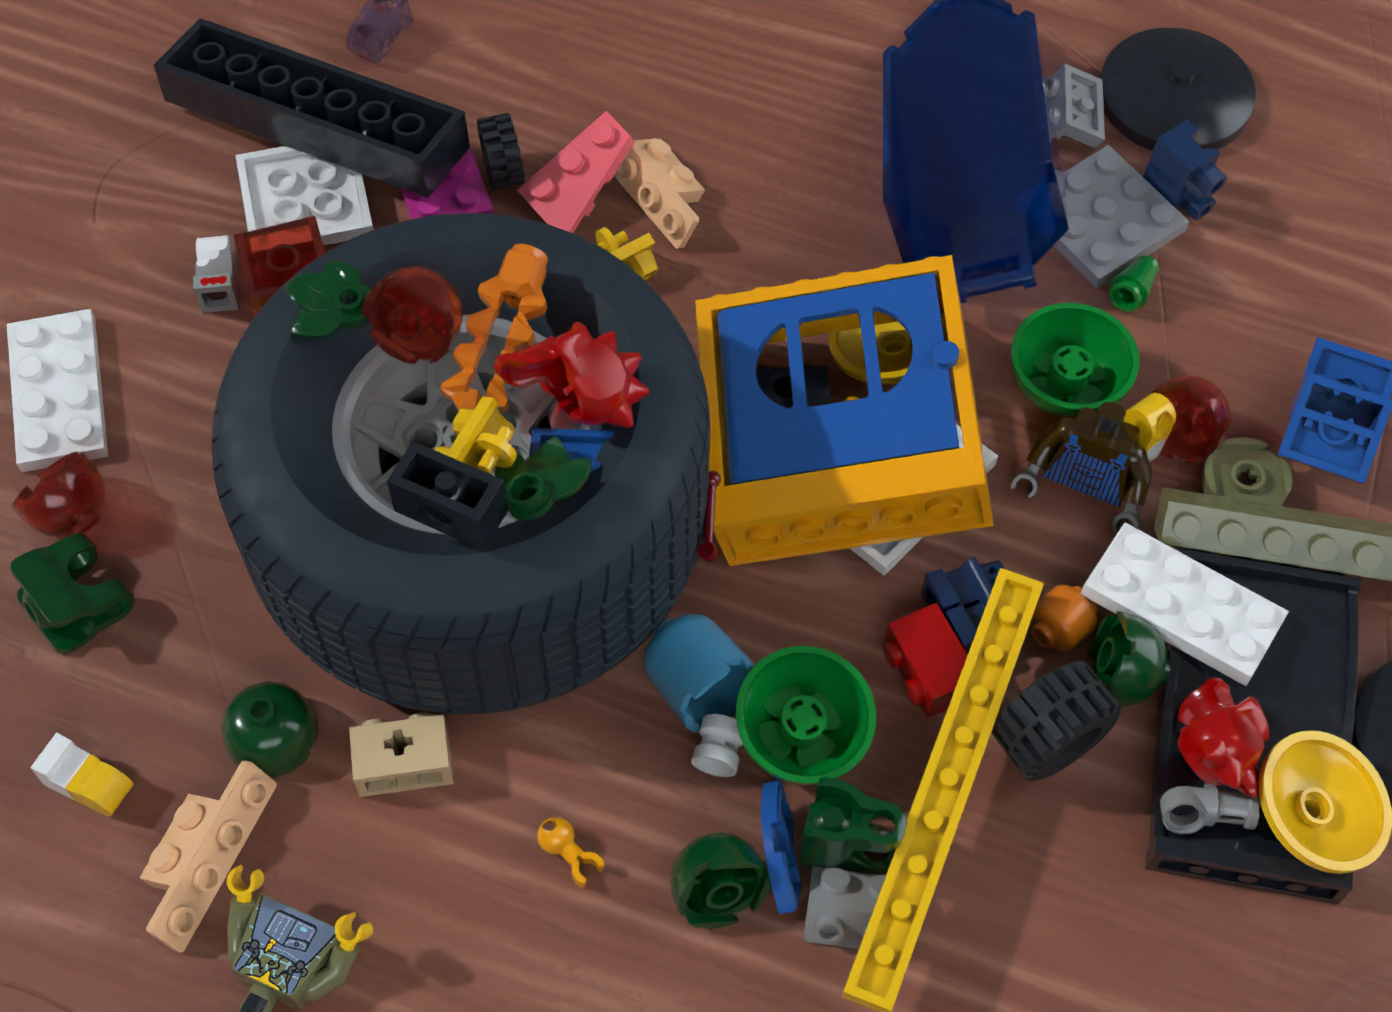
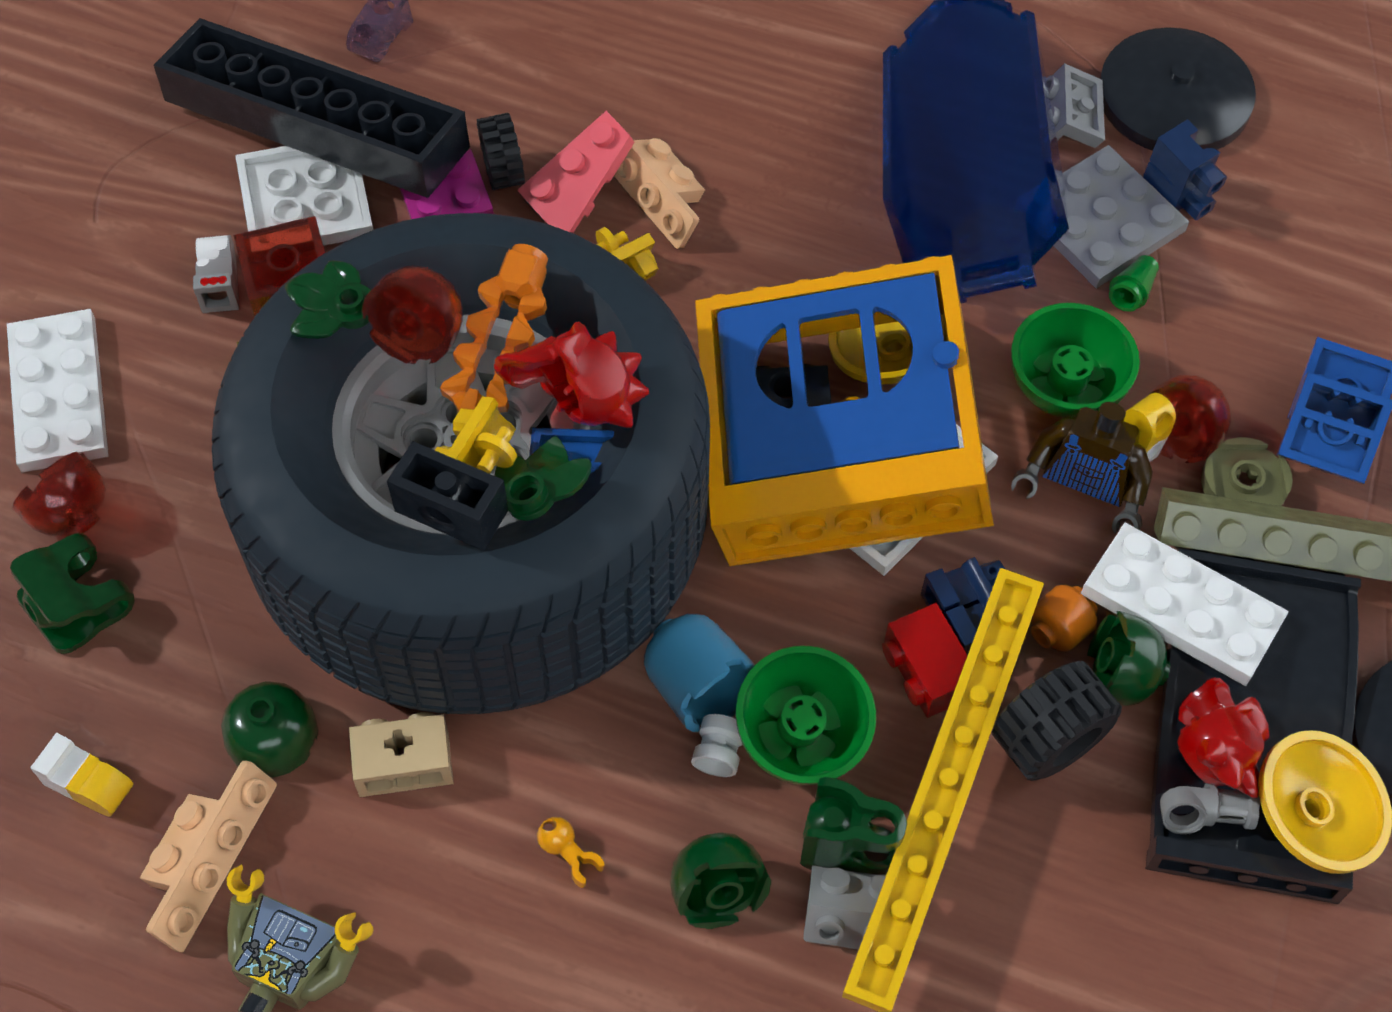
(707, 549): dark red hinge -> none
(779, 847): blue tile -> none

